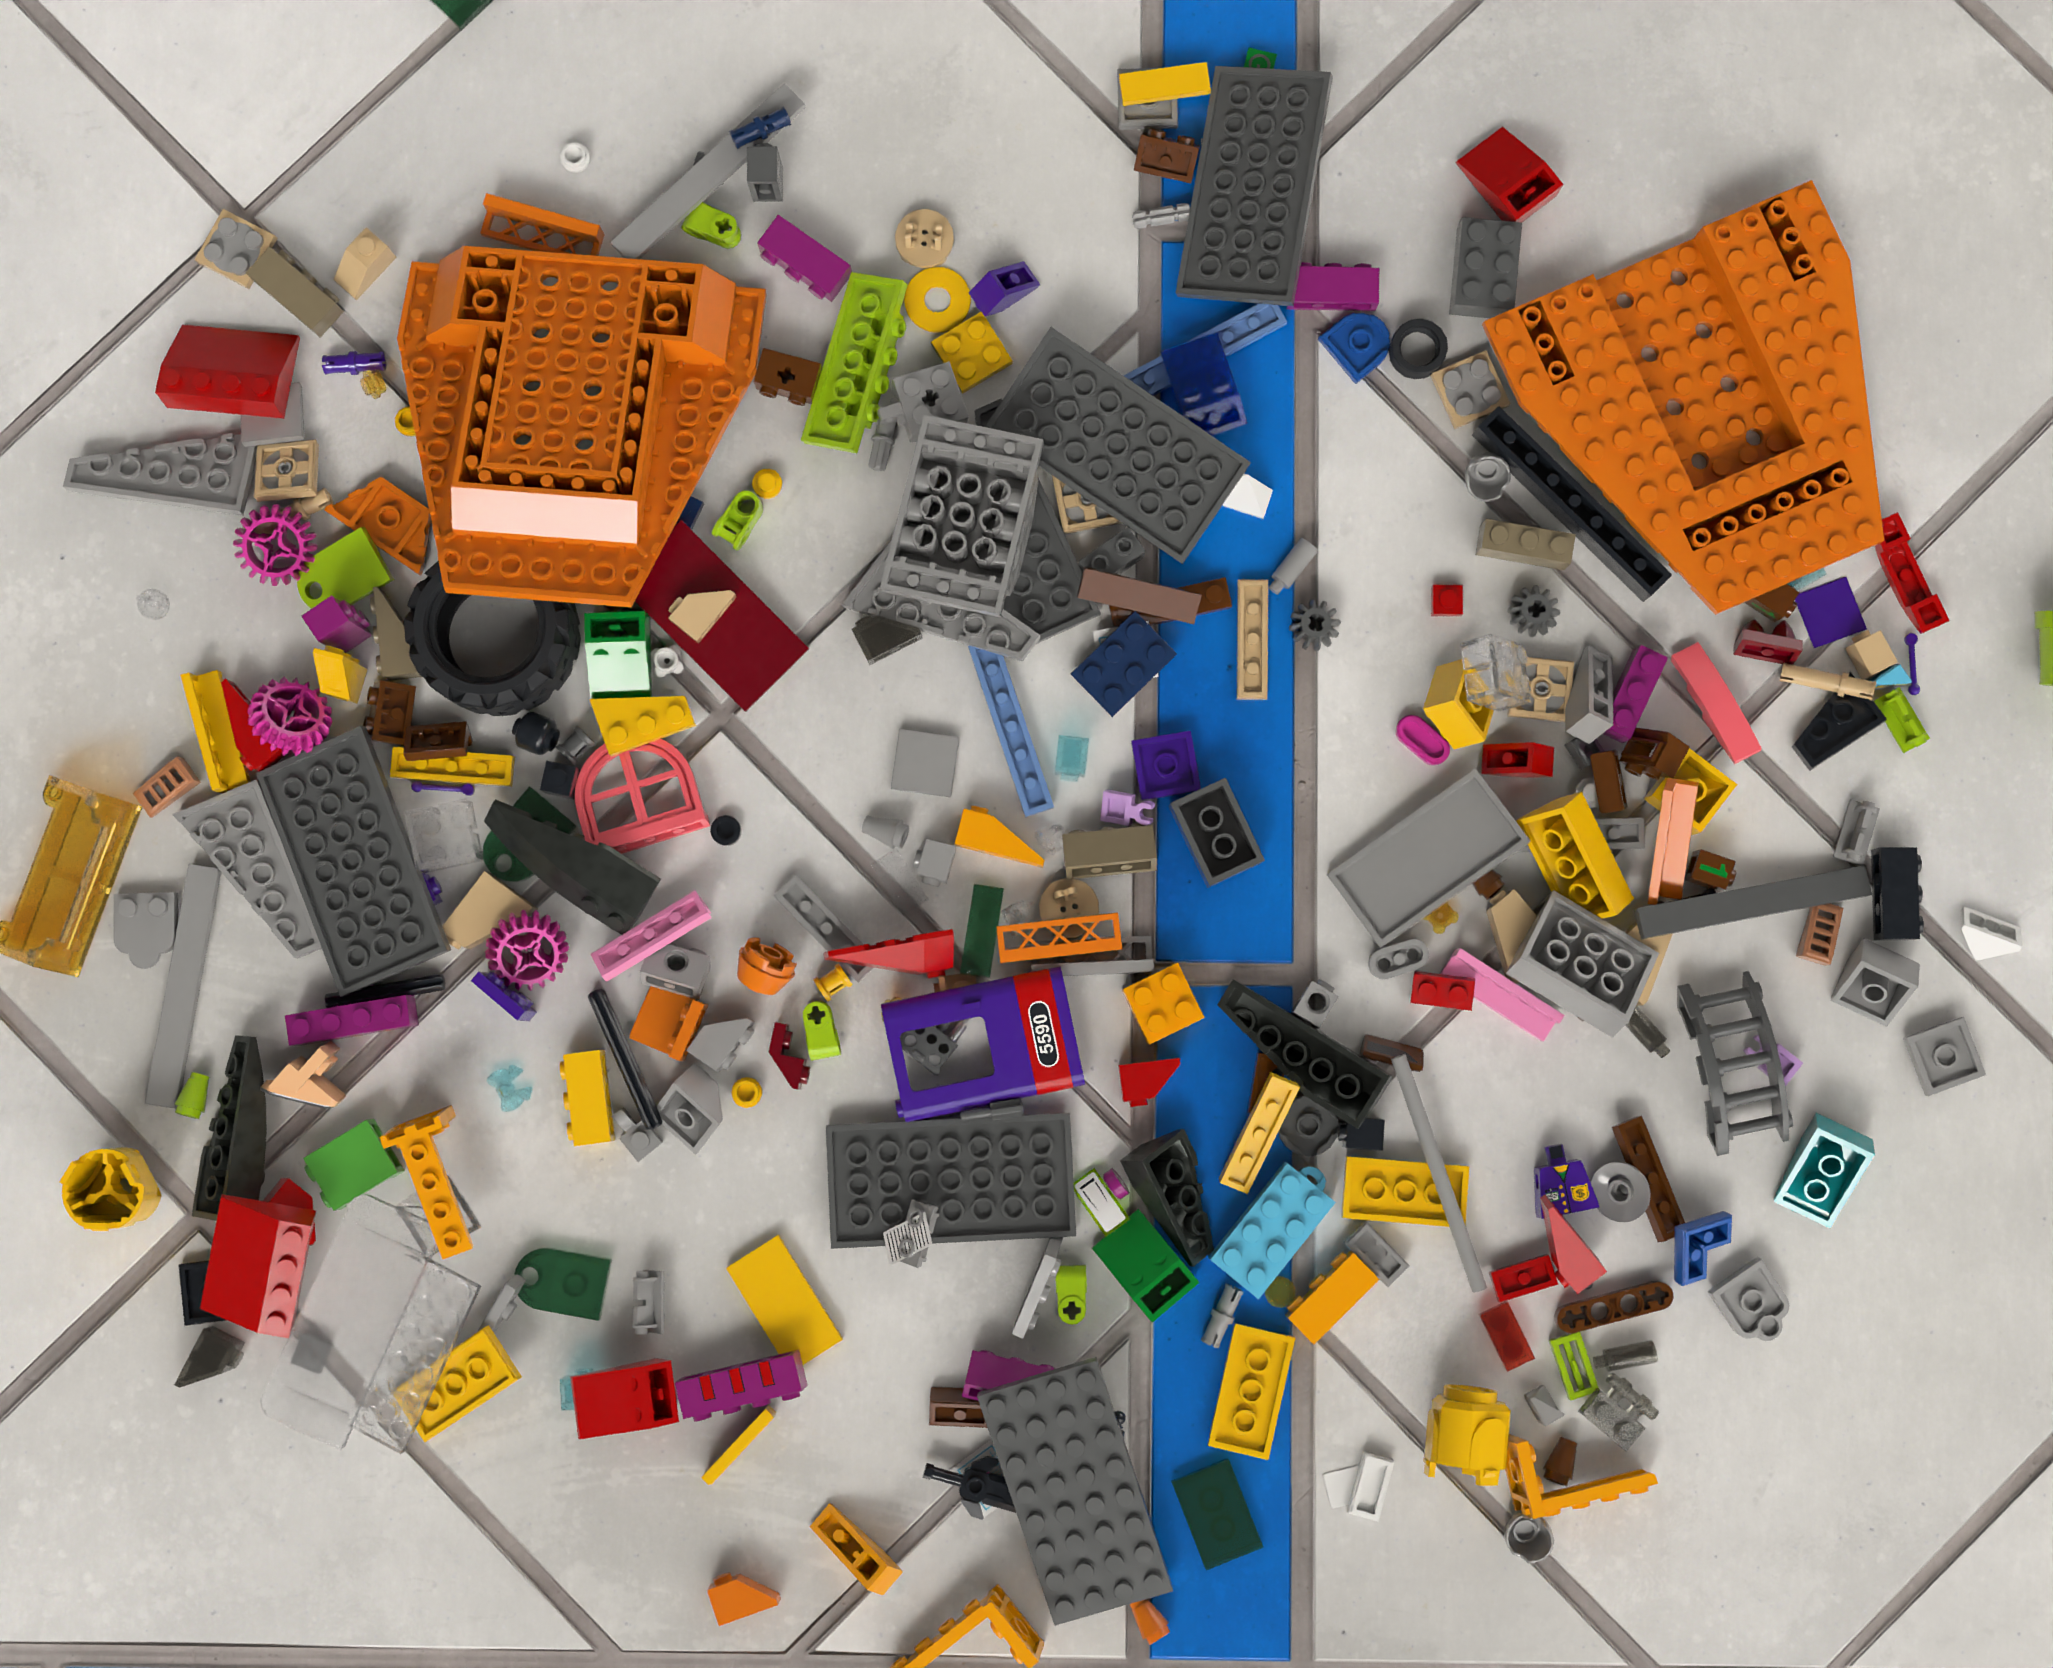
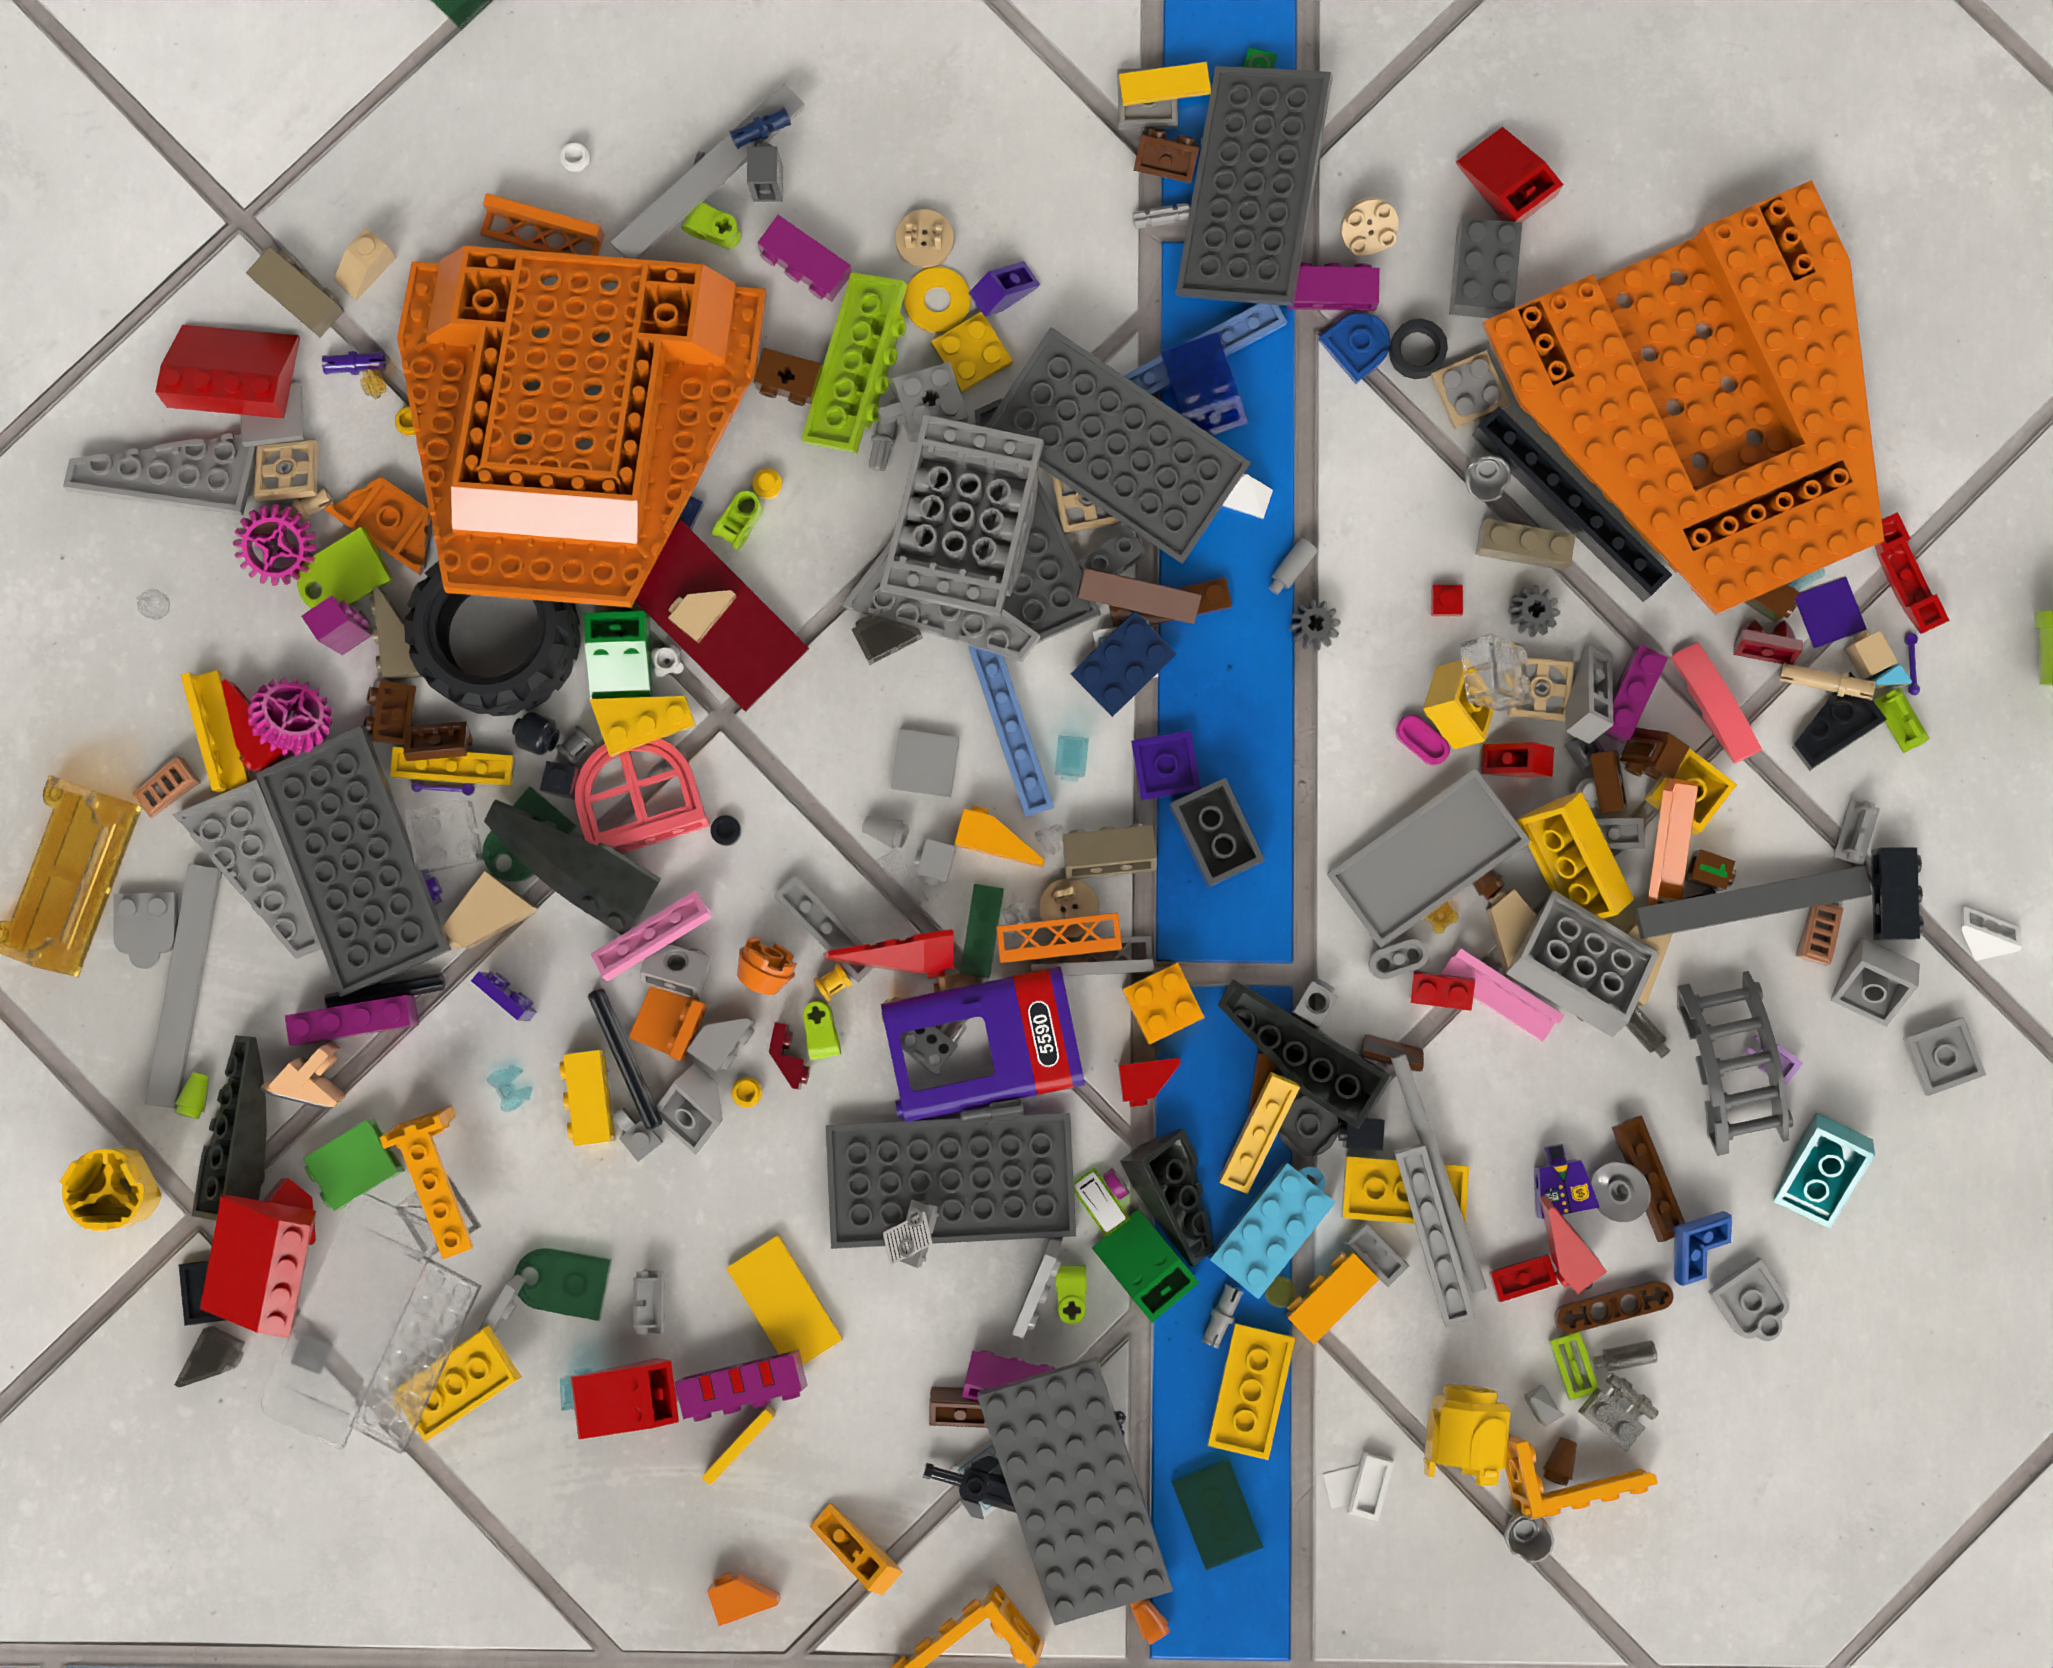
(234, 247): light grey piece -> none
(339, 674): yellow slope -> none
(544, 964): dark pink gear -> none
(1121, 808): lavender plate -> none
(1252, 639): tan tile -> none
(1383, 225): none -> tan plate
(1434, 1234): none -> light grey plate
(1506, 1336): clear red plate -> none

